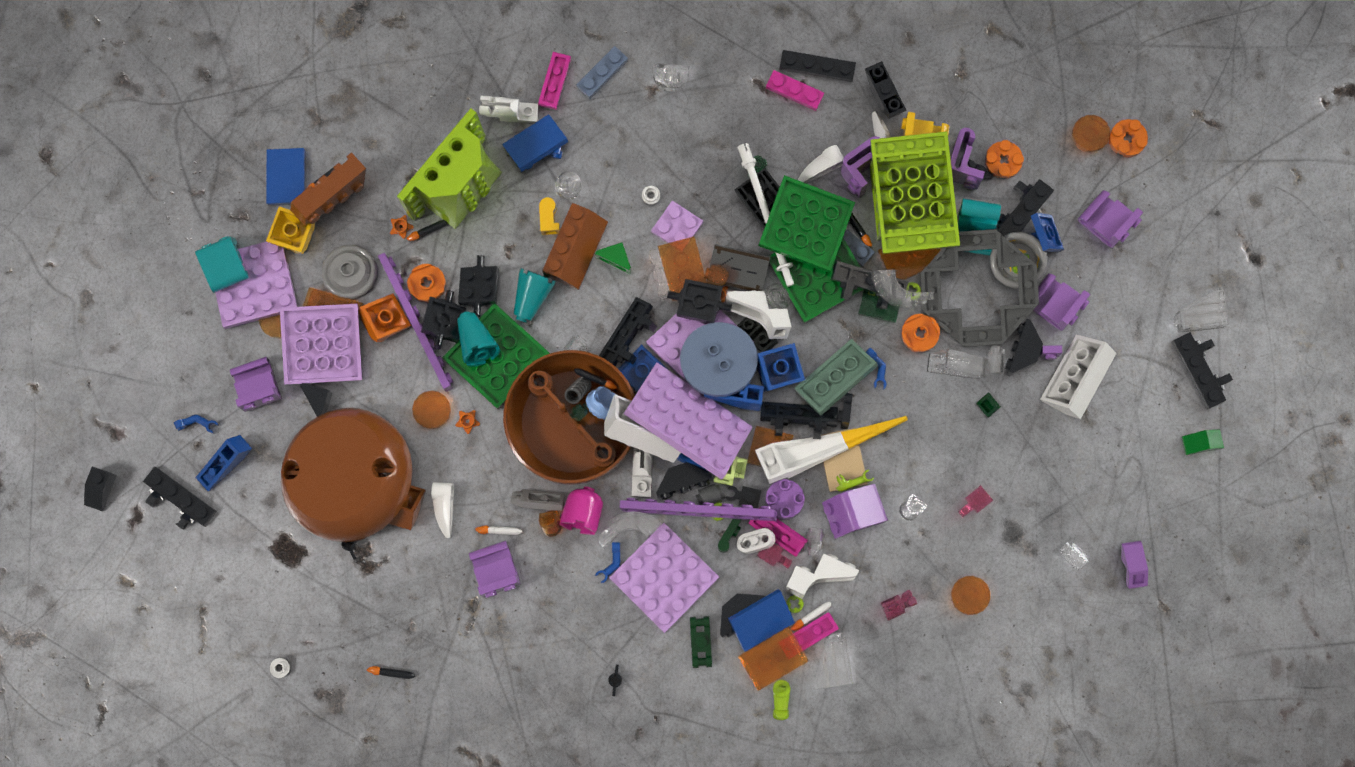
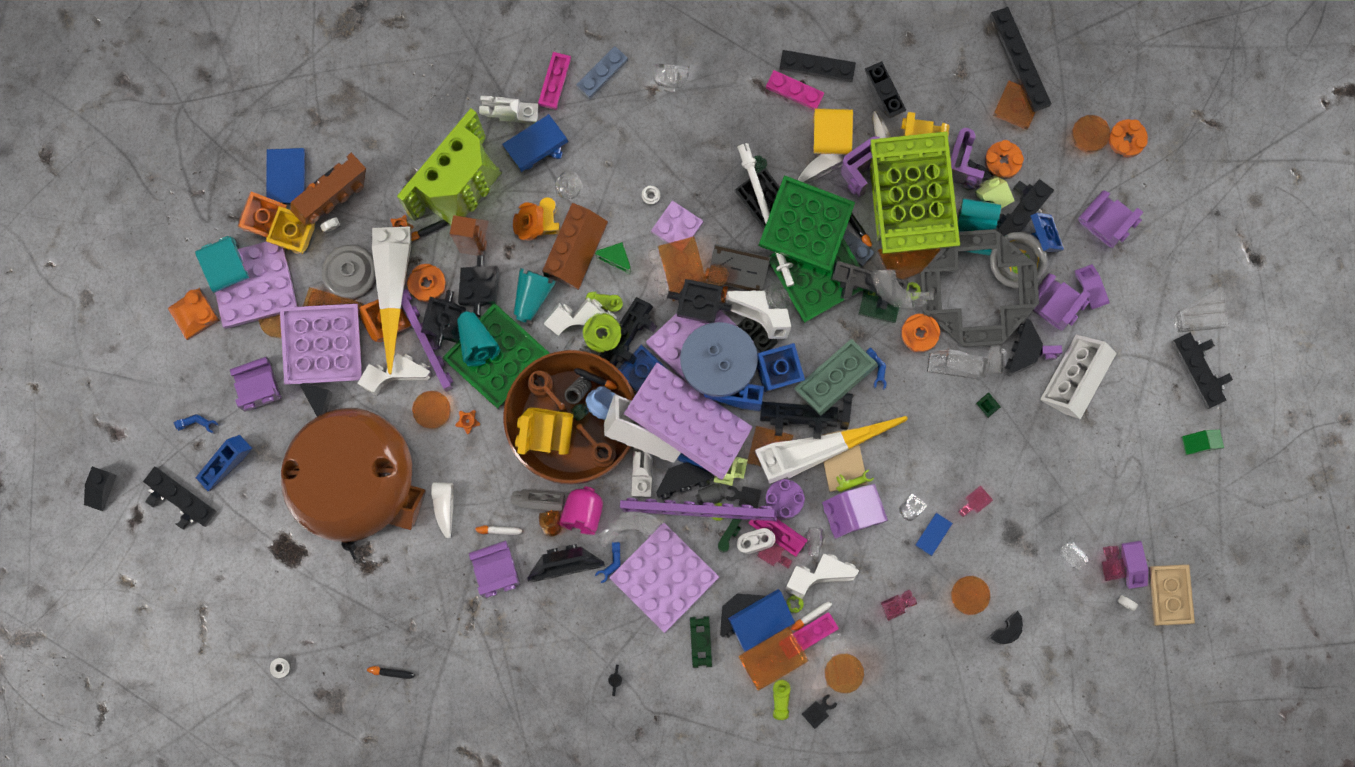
(193, 313): none -> orange slope
(258, 214): none -> orange slope
(330, 225): none -> white tile
(391, 256): none -> white plate
(403, 369): none -> white arch
(469, 234): none -> dark orange wedge
(533, 214): none -> orange plate
(544, 431): none -> yellow piece
(562, 316): none -> white arch
(564, 563): none -> black wedge
(603, 343): none -> lime plate
(609, 302): none -> lime piece
(817, 712): none -> black plate
(833, 131): none -> yellow piece
(844, 673): none -> clear orange tile
(933, 534): none -> blue tile
(995, 191): none -> yellowish green brick
(1011, 633): none -> black cylinder
(1014, 106): none -> clear orange tile
(1020, 59): none -> black plate
(1092, 283): none -> medium lavender slope
(1113, 567): none -> clear pink plate
(1126, 602): none -> white tile
(1171, 595): none -> tan tile

